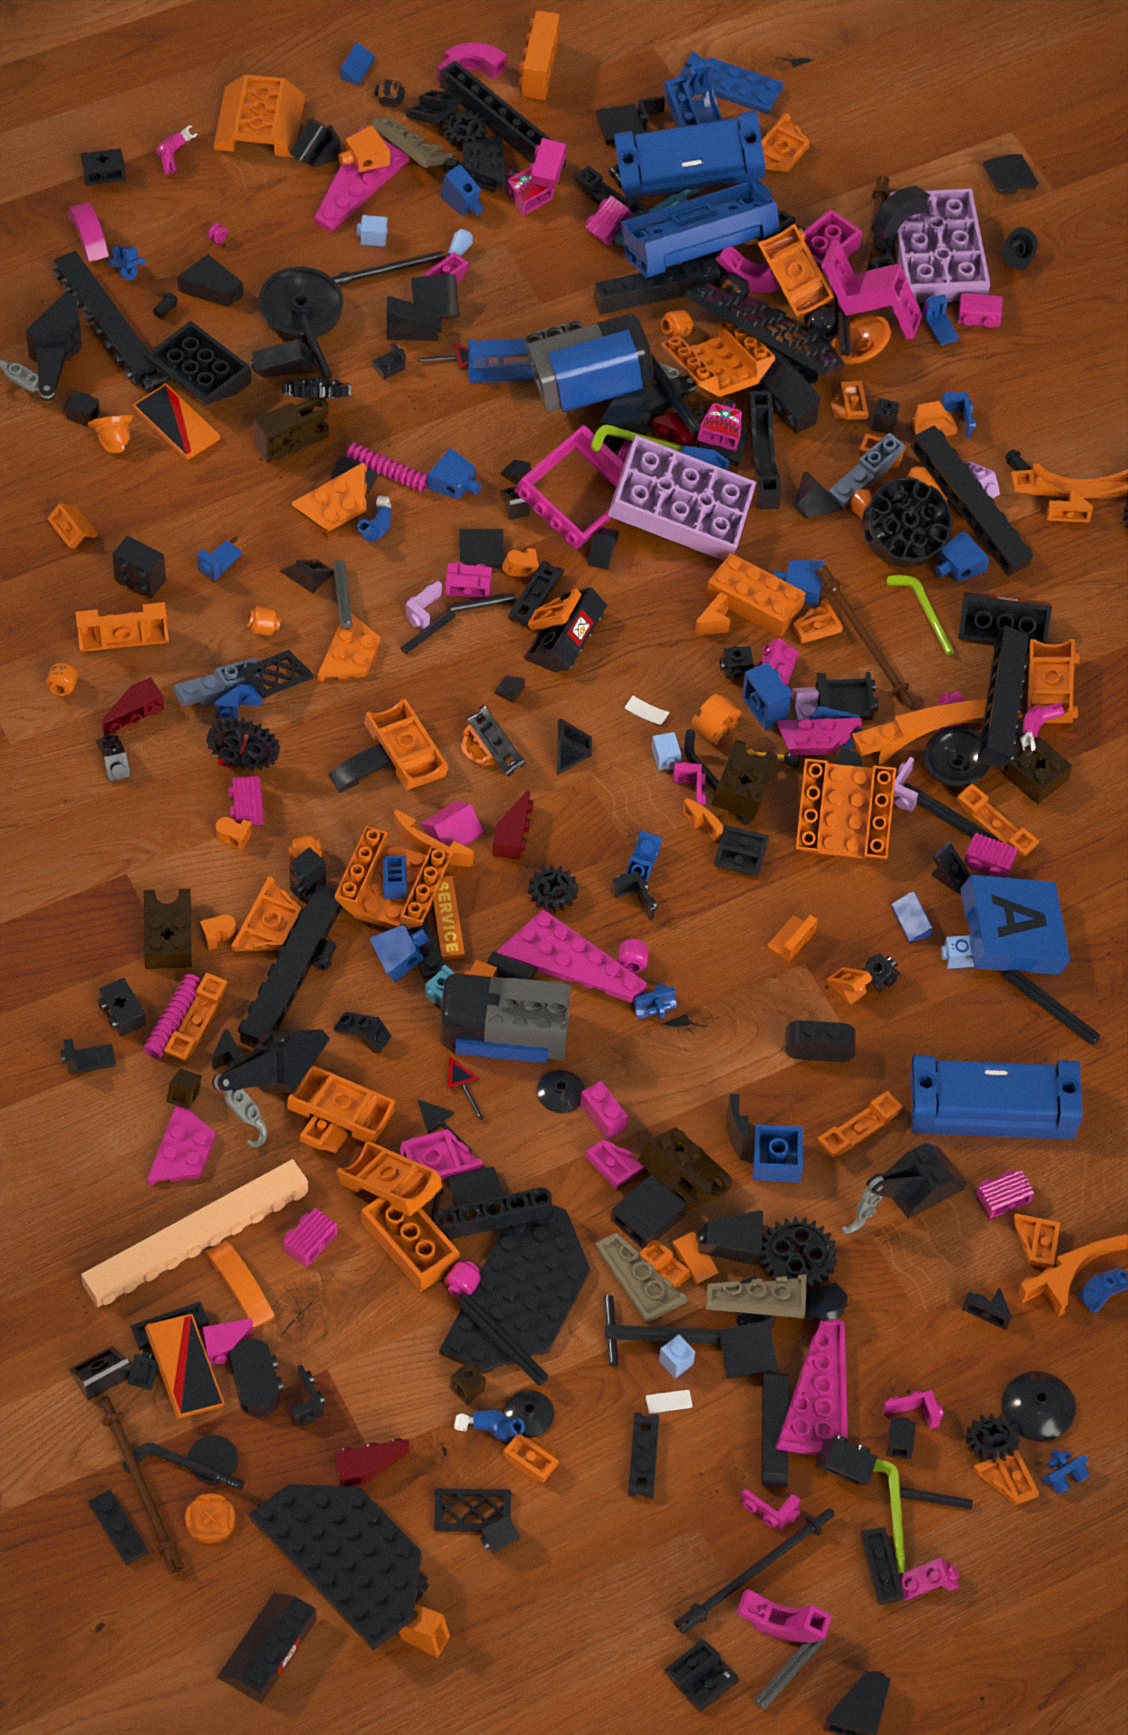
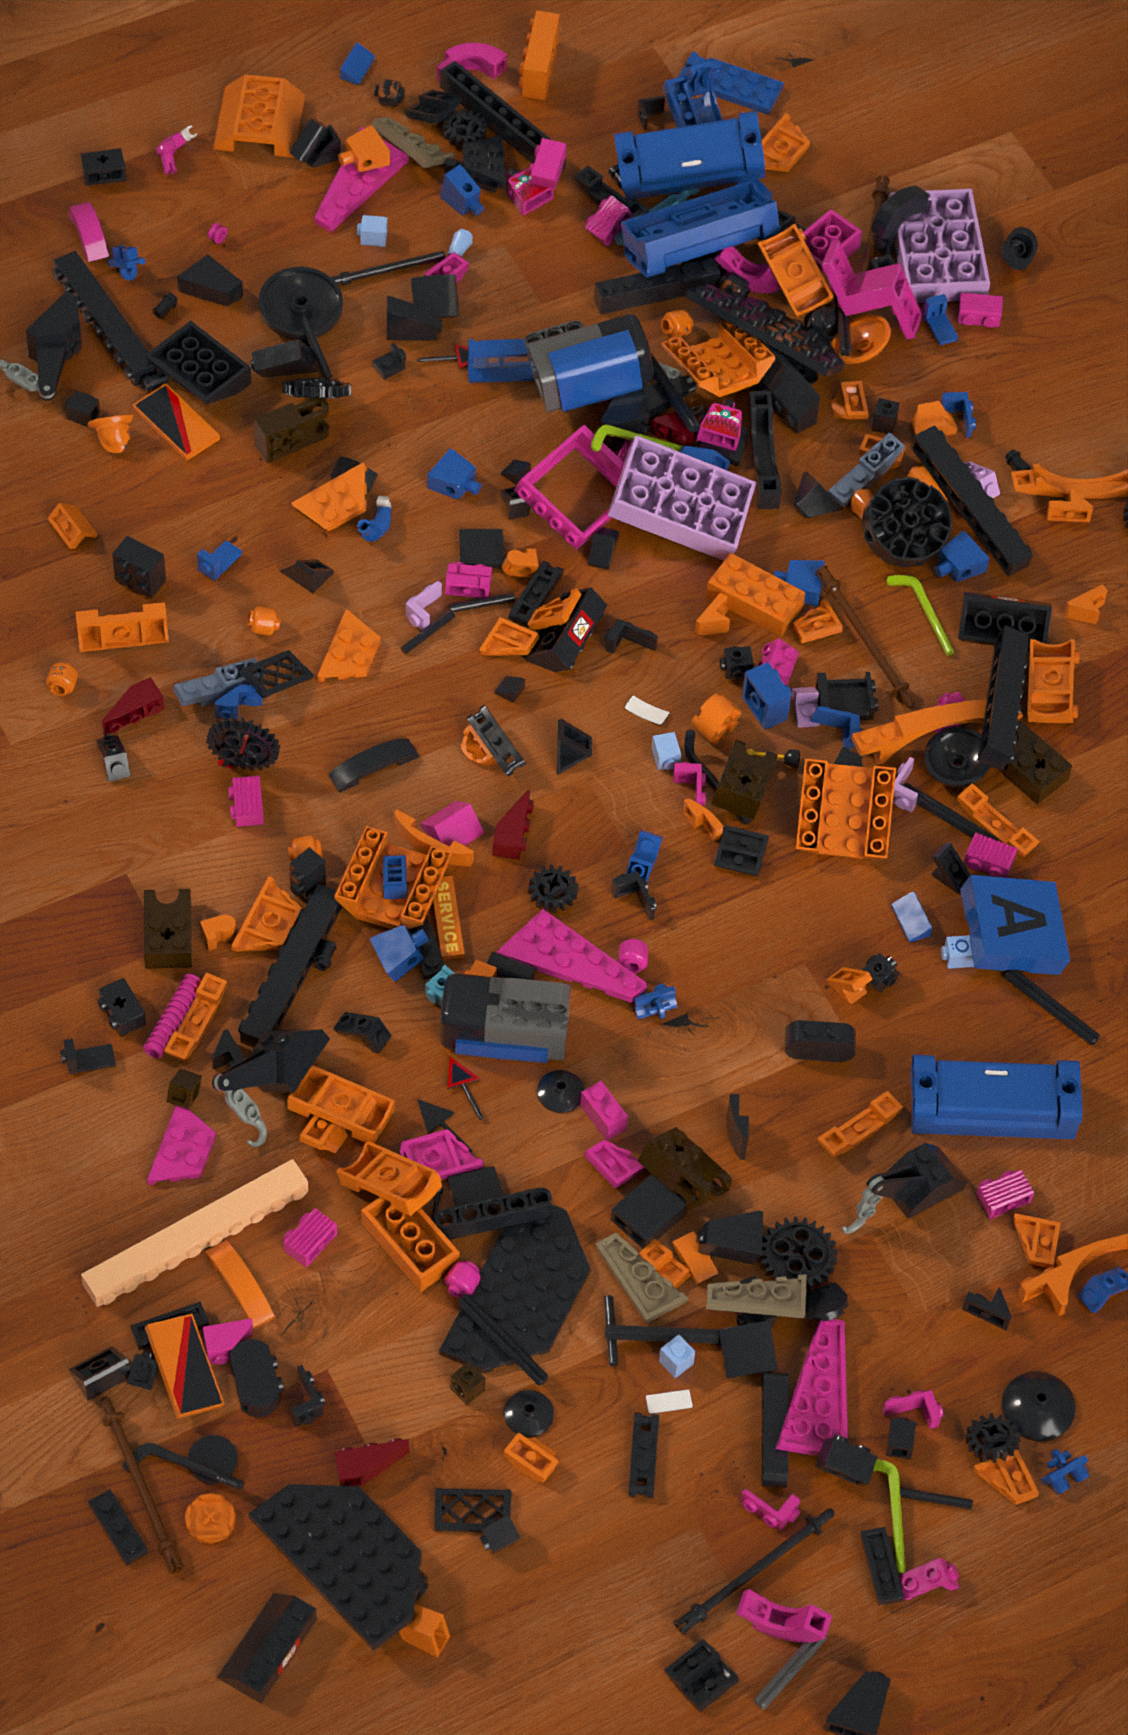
(233, 833): orange leg -> none
(342, 594): dark grey axle -> none
(388, 467): dark pink piece -> none
(407, 745): orange piece -> none
(492, 1421): blue arm -> none
(508, 639): none -> orange wing
(619, 120): black tile -> none
(630, 632): none -> black bracket
(777, 1153): blue brick -> none
(793, 937): orange panel -> none
(816, 735): dark pink wing -> none
(1010, 173): black slope -> none
(1034, 719): dark pink arm -> none
(1086, 606): none -> orange slope

